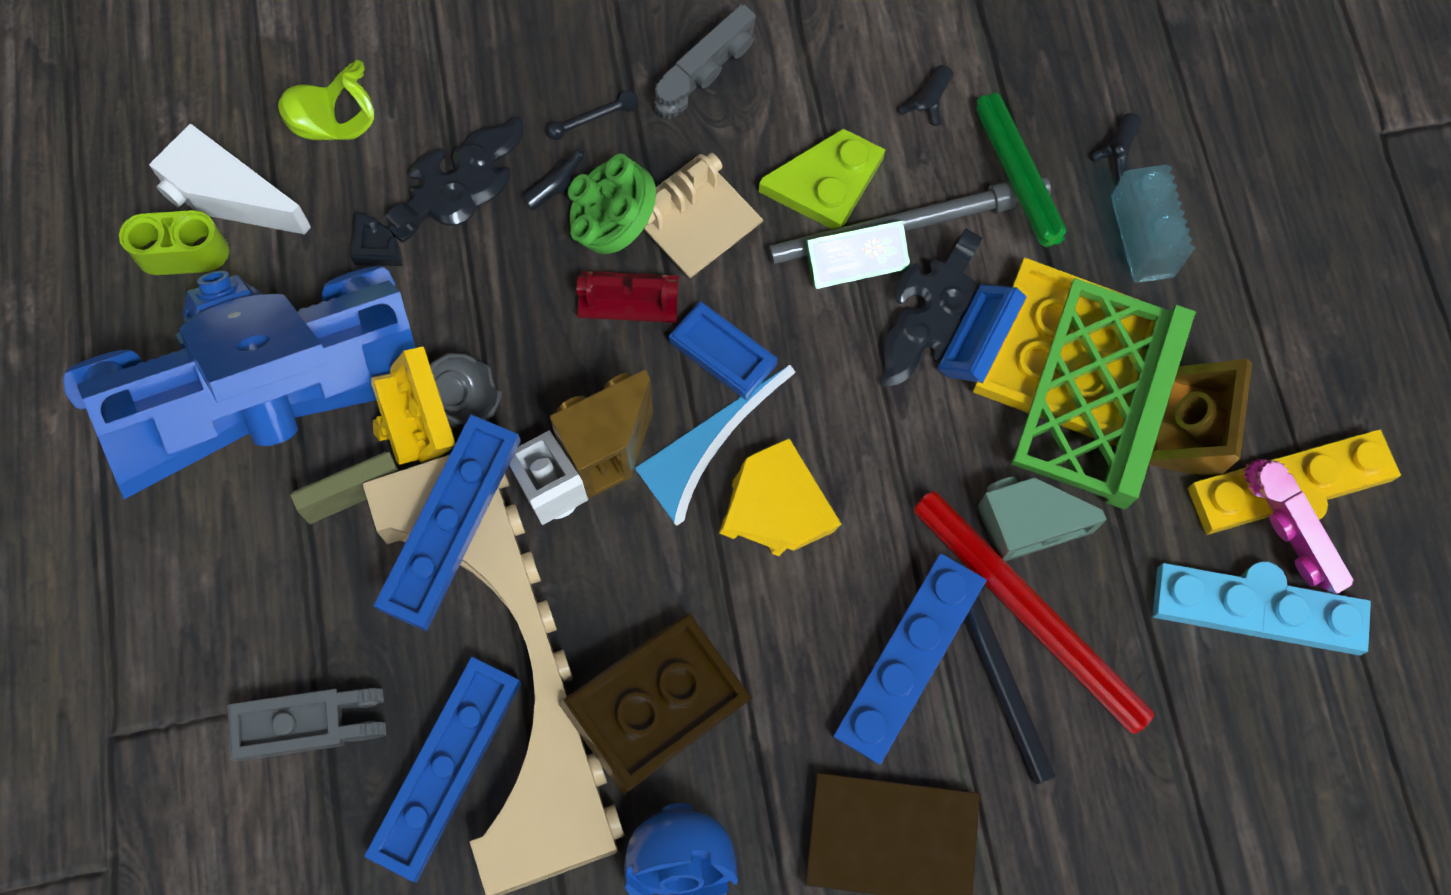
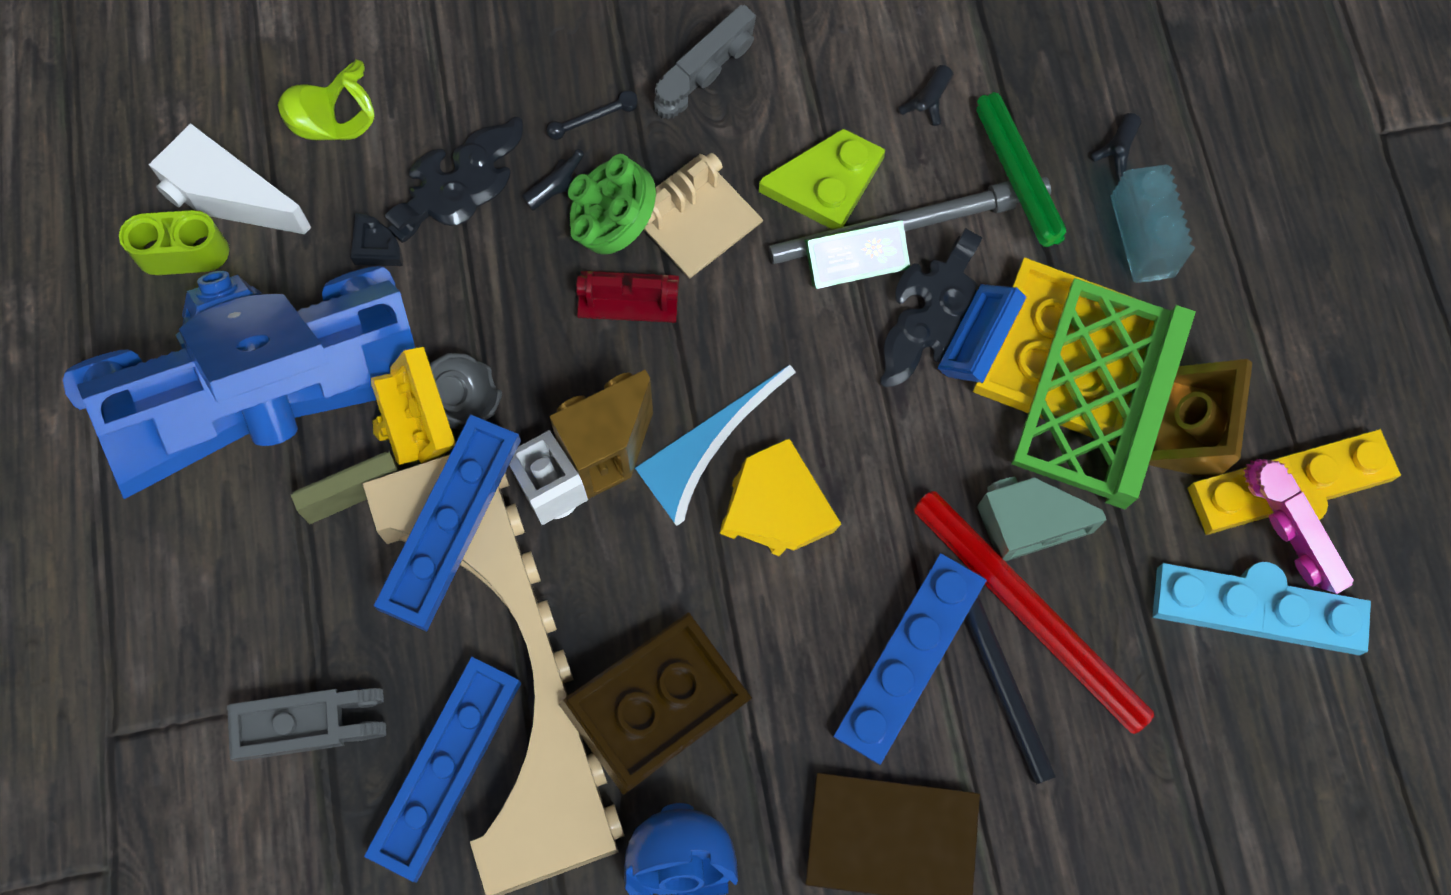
(723, 350): blue tile -> none

